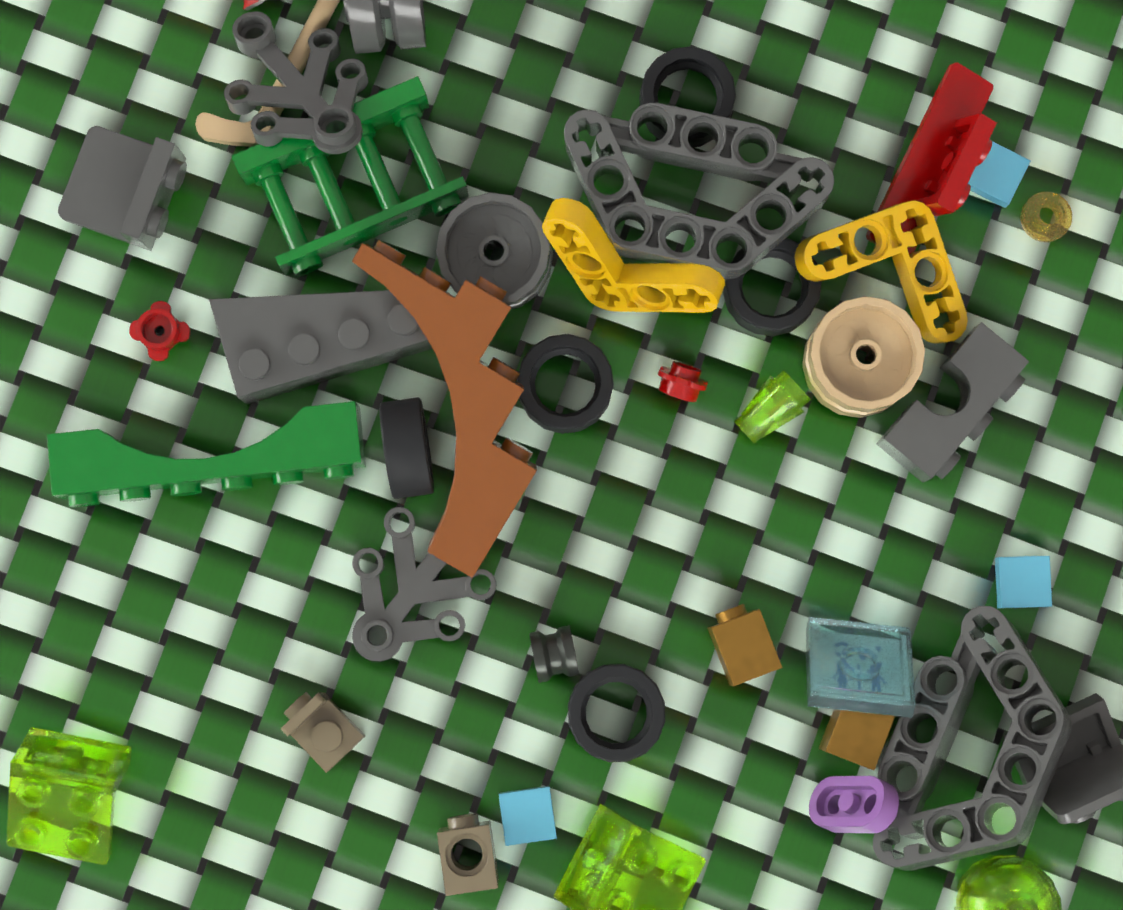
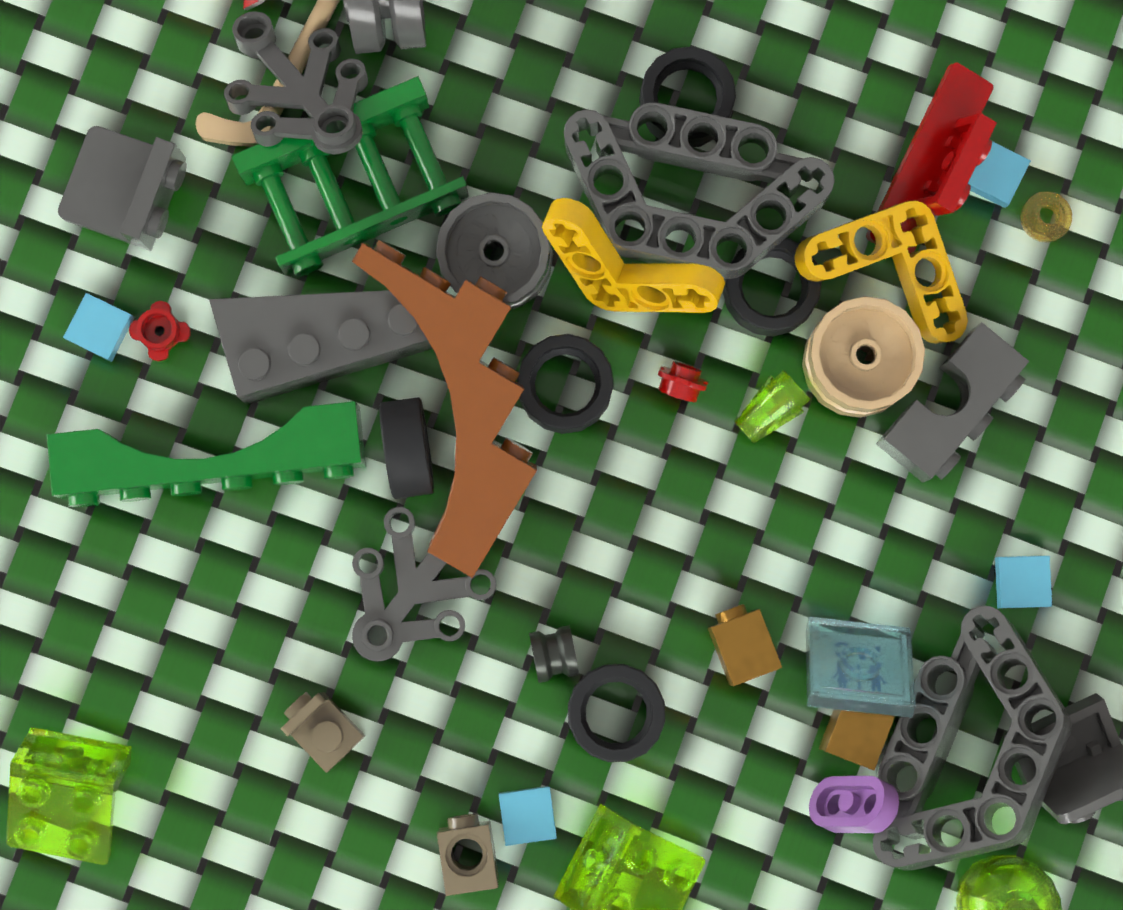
(98, 327): none -> medium azure tile

